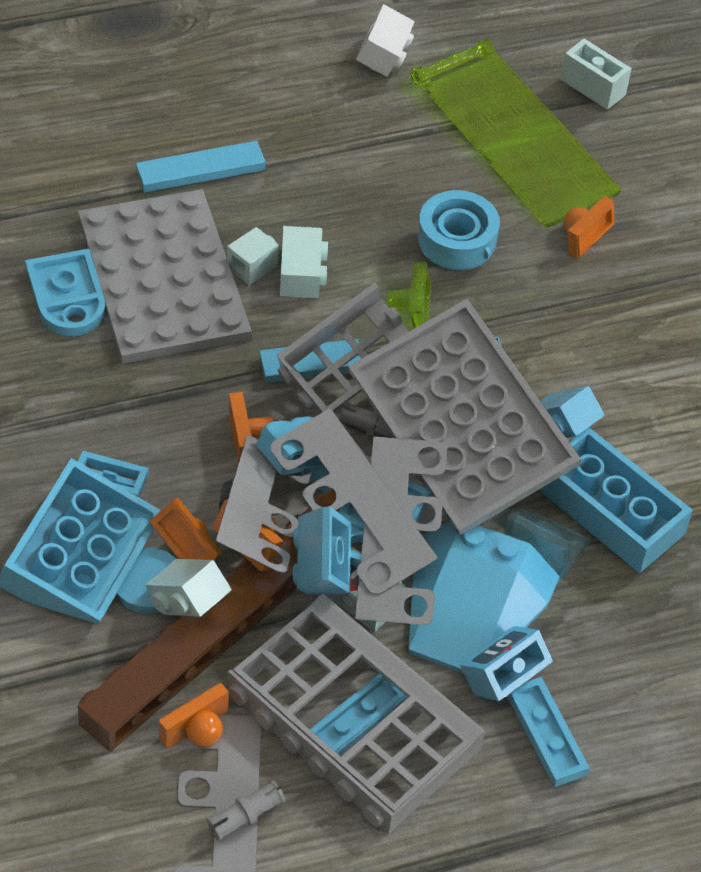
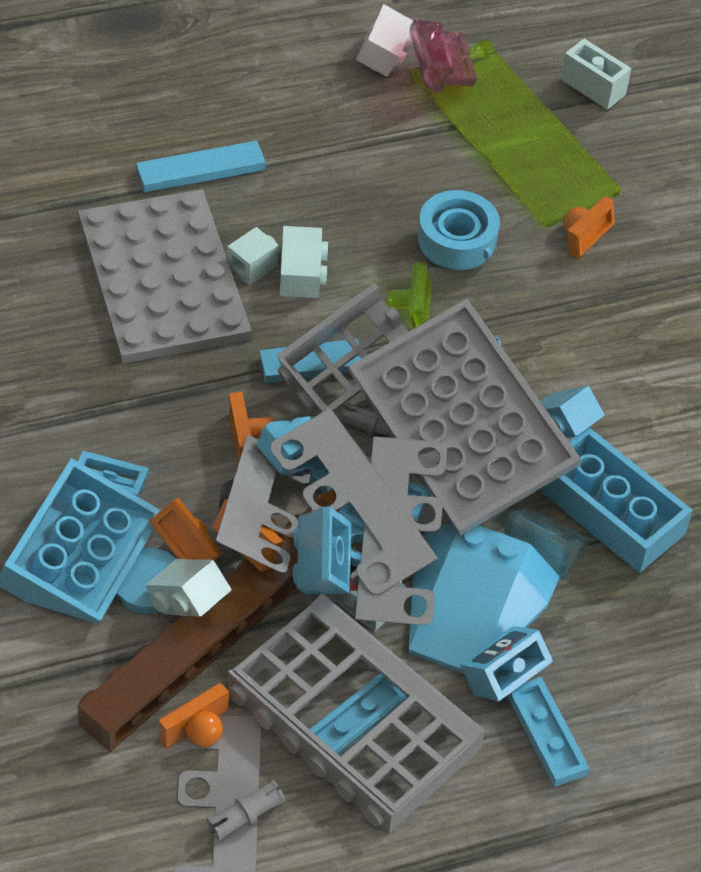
(65, 288): medium azure tile -> none
(441, 56): none -> clear pink brick

